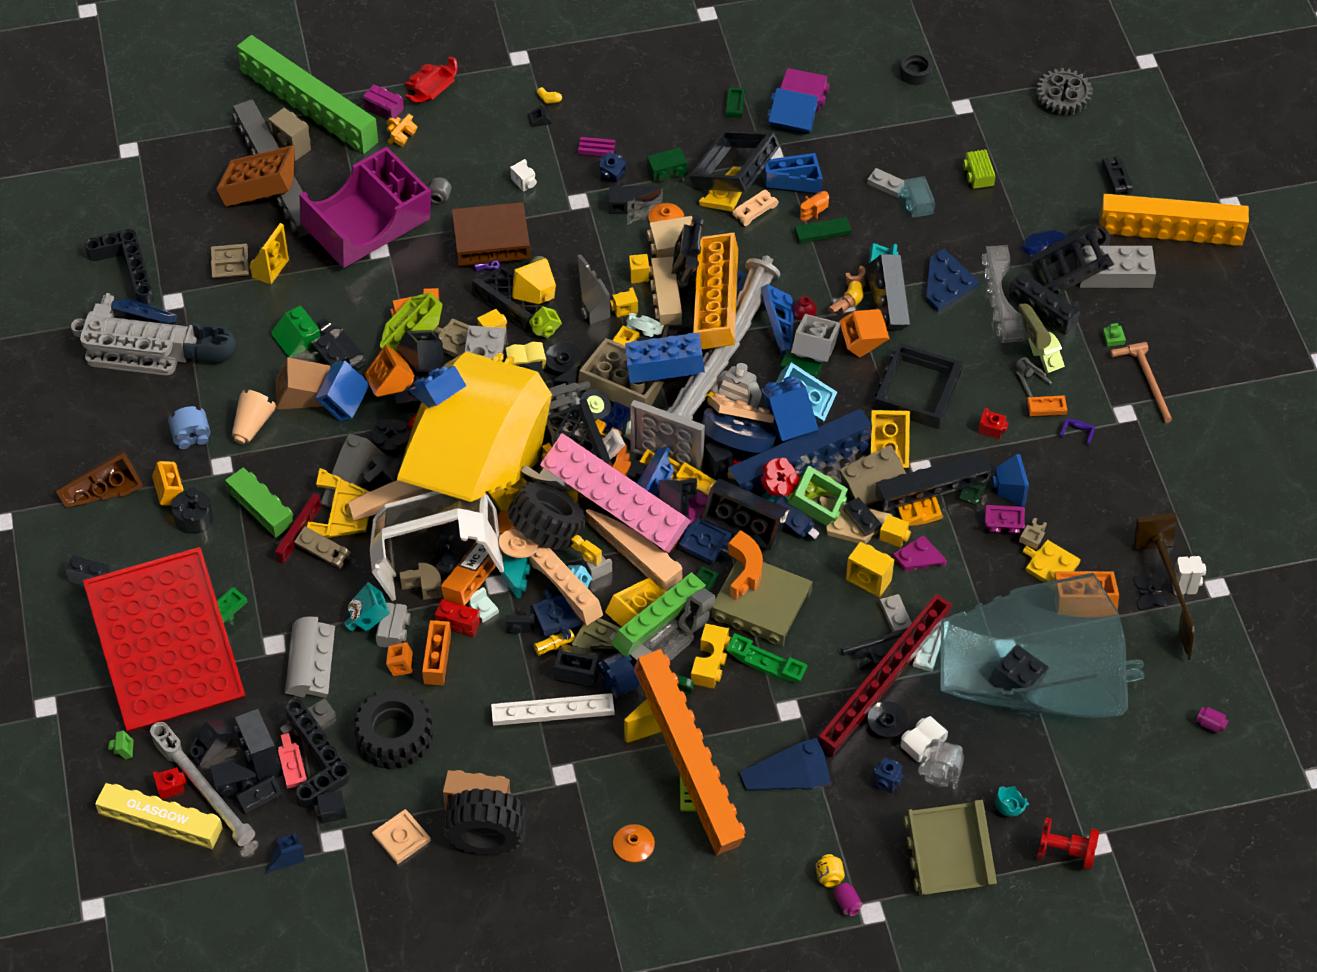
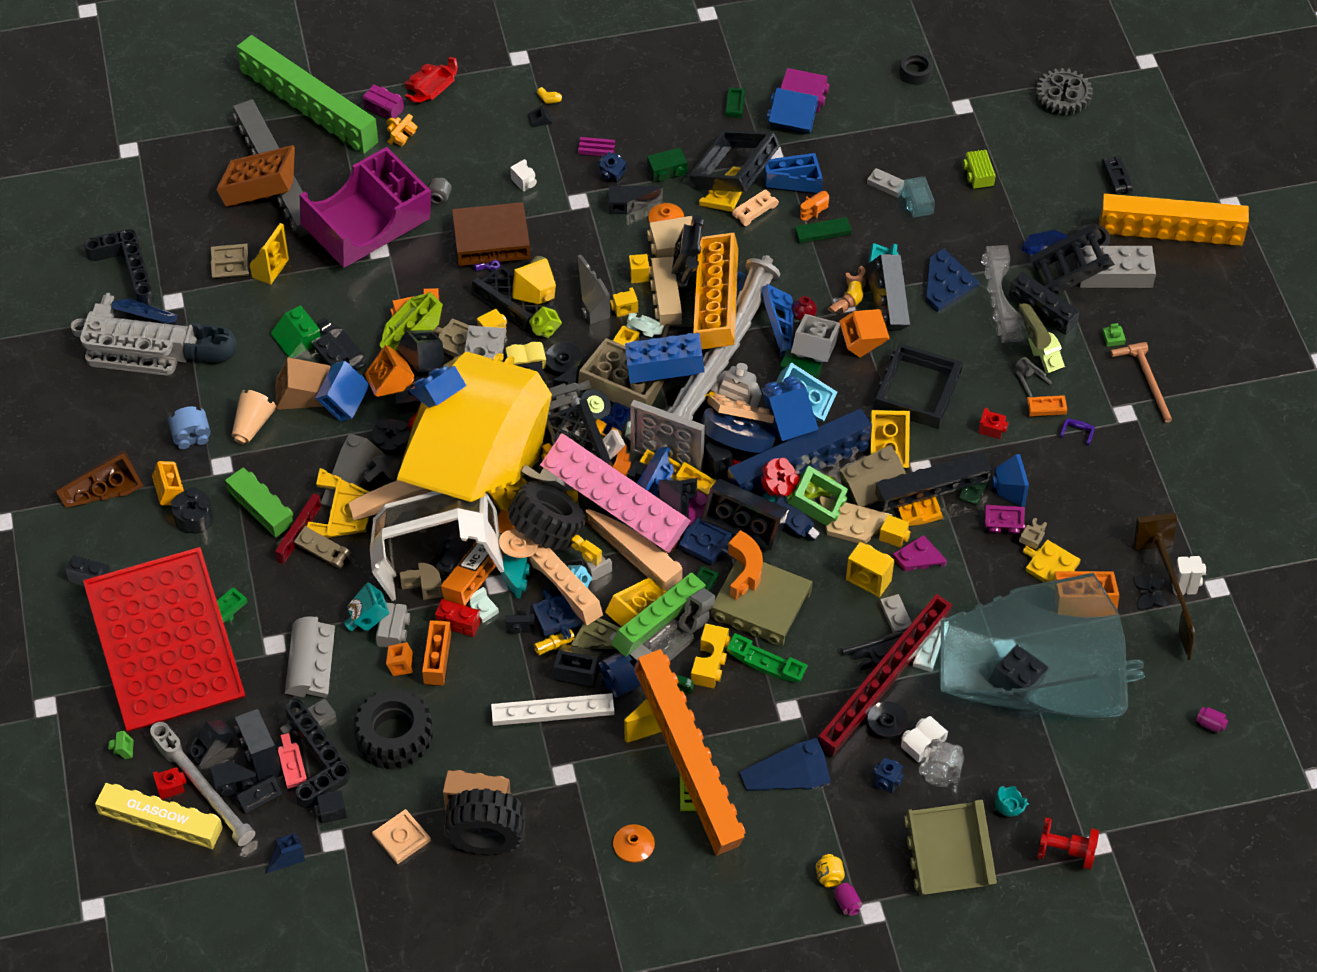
(289, 131): dark tan brick -> none
(862, 516): black plate -> none

